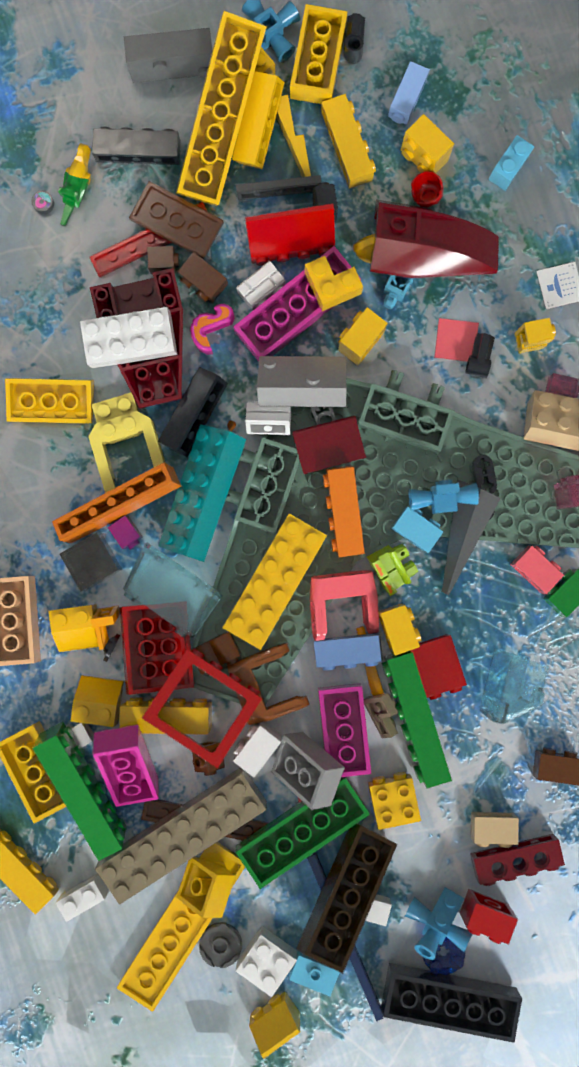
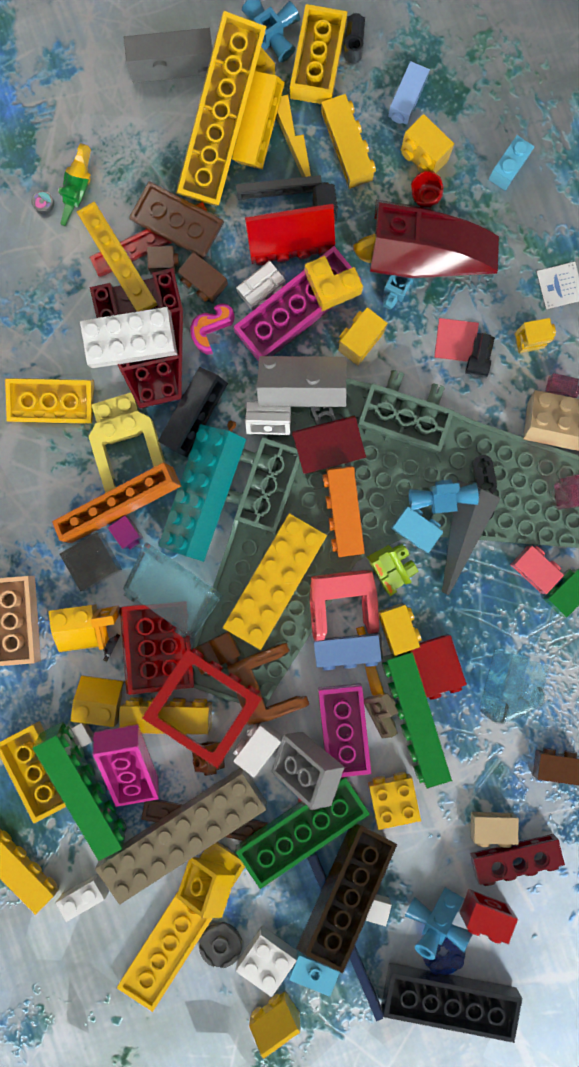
(116, 257): none -> yellow tile
(136, 146): brick -> none

